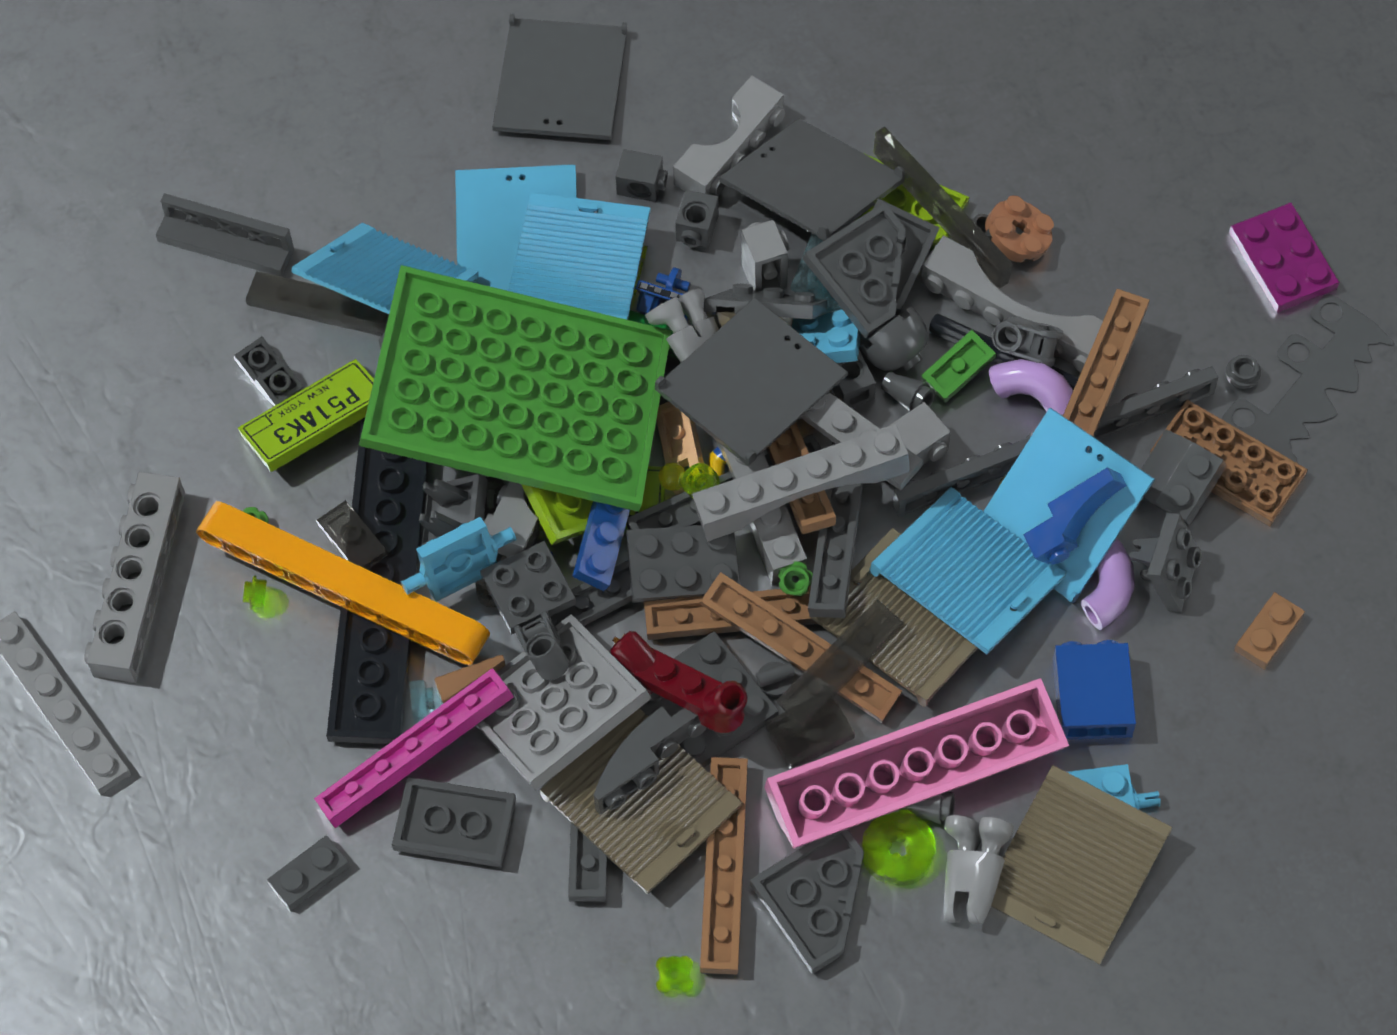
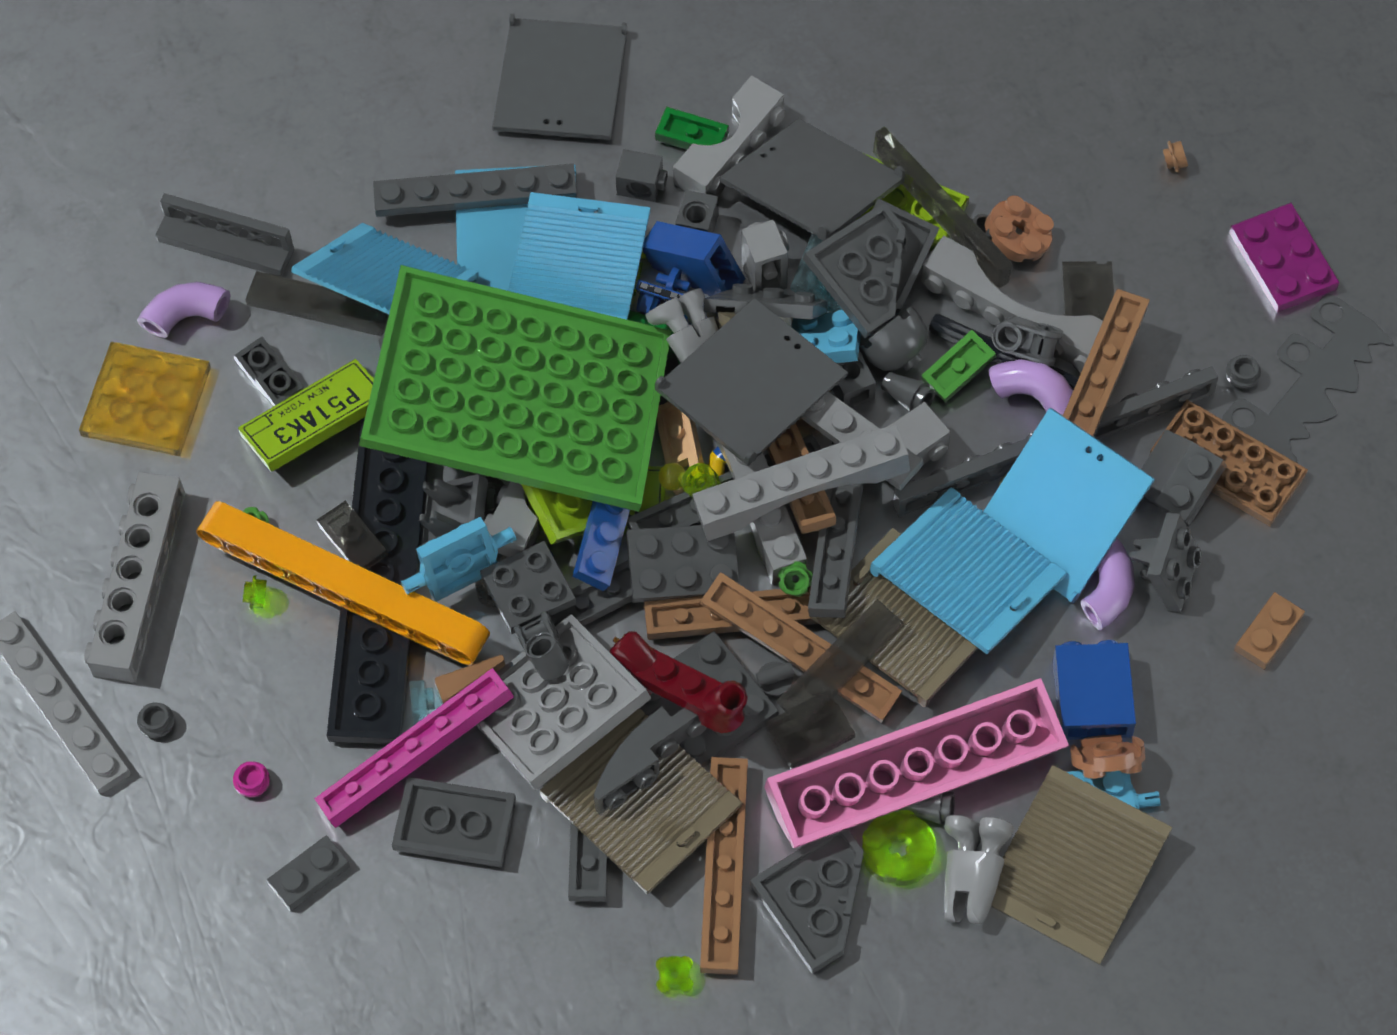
(145, 398): none -> clear yellow plate
(155, 720): none -> dark grey plate
(182, 302): none -> lavender cylinder
(251, 779): none -> dark pink plate
(471, 189): none -> dark grey plate
(685, 129): none -> green plate
(698, 253): none -> blue slope
(1071, 511): blue slope -> none
(1087, 288): none -> clear smoke plate
(1108, 754): none -> nougat plate
(1175, 156): none -> medium nougat plate

